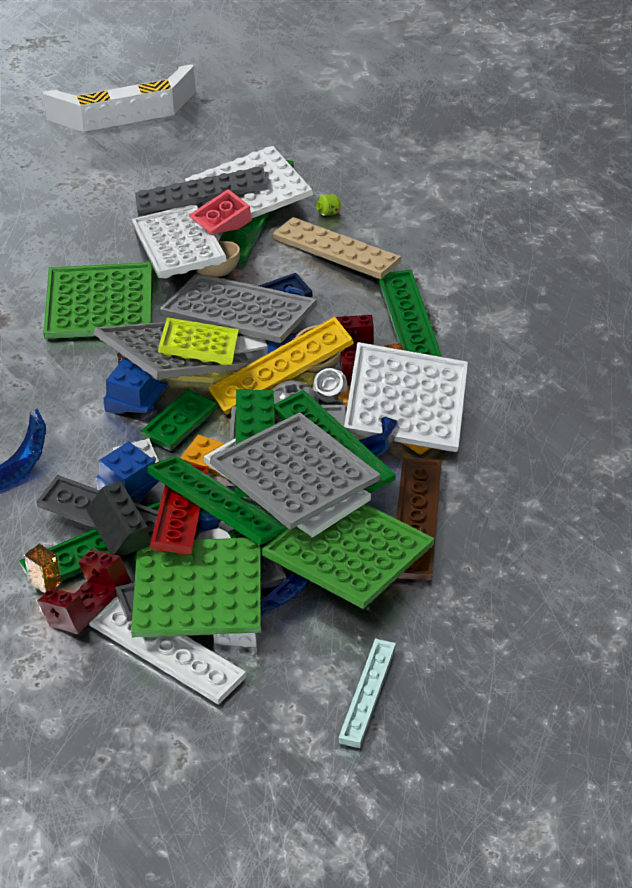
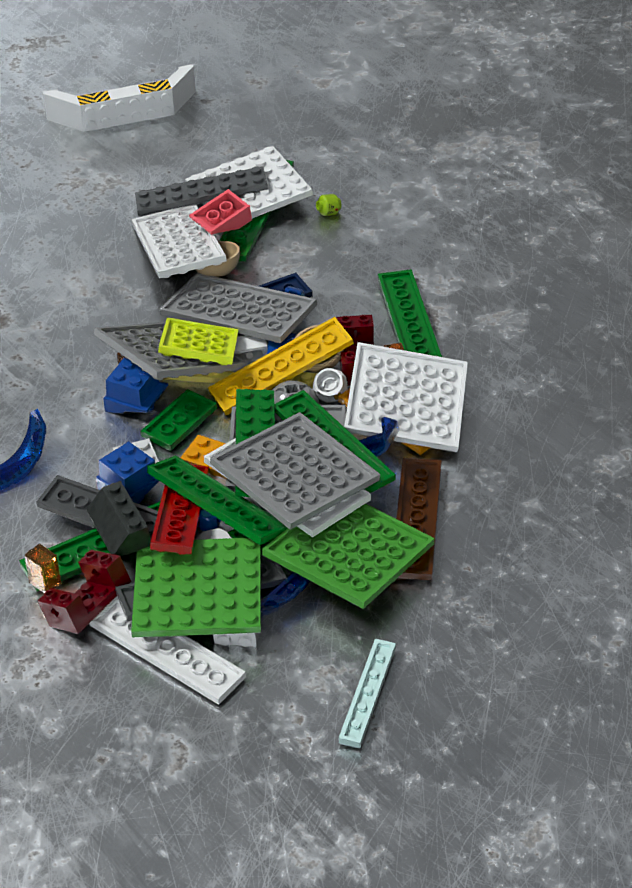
(96, 297): bright green plate -> none
(337, 248): tan plate -> none

